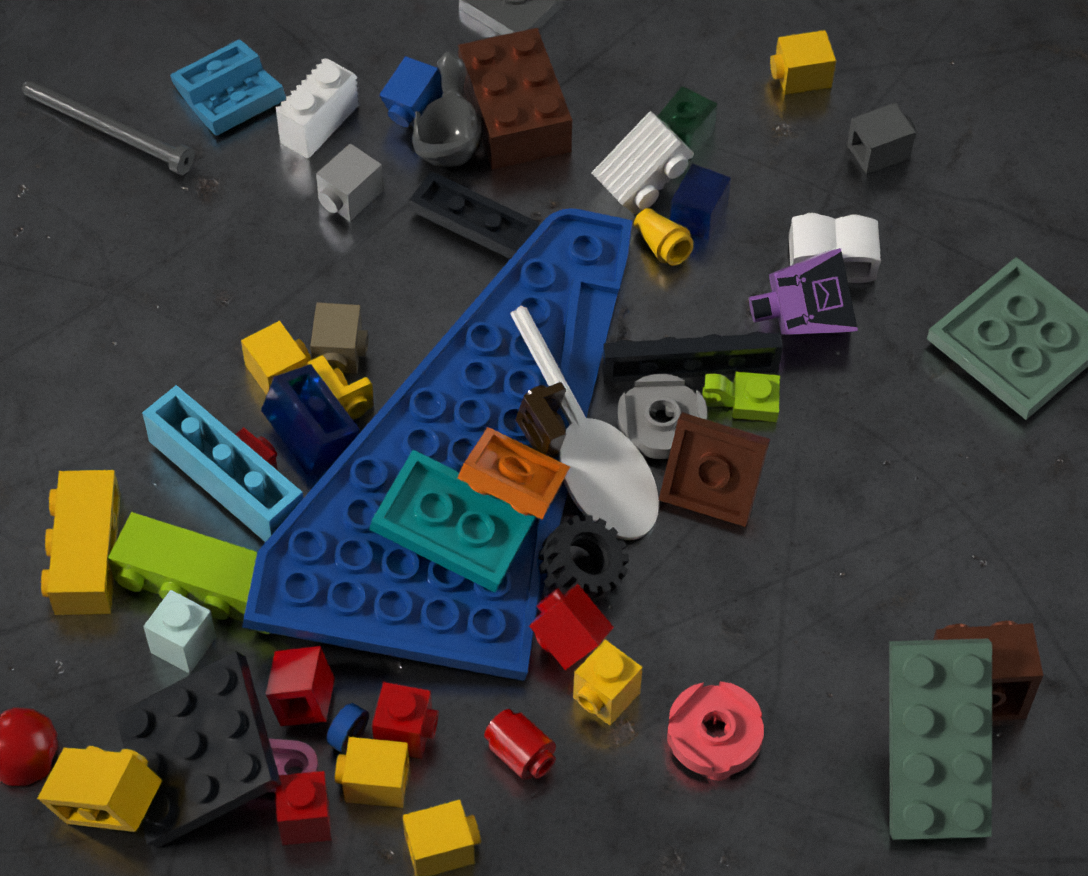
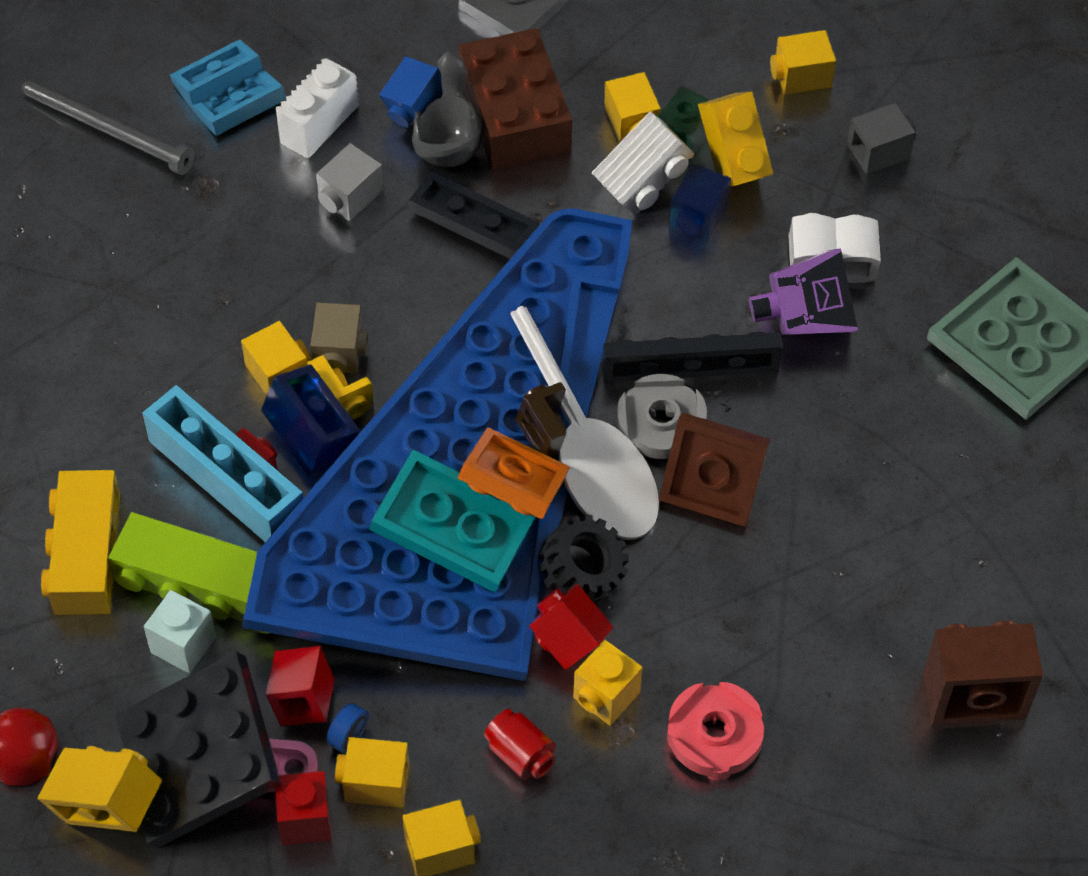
(406, 717): red brick -> none
(628, 102): none -> yellow brick
(667, 239): yellow cone -> none
(736, 137): none -> yellow brick
(750, 395): lime plate -> none
(940, 738): sand green plate -> none

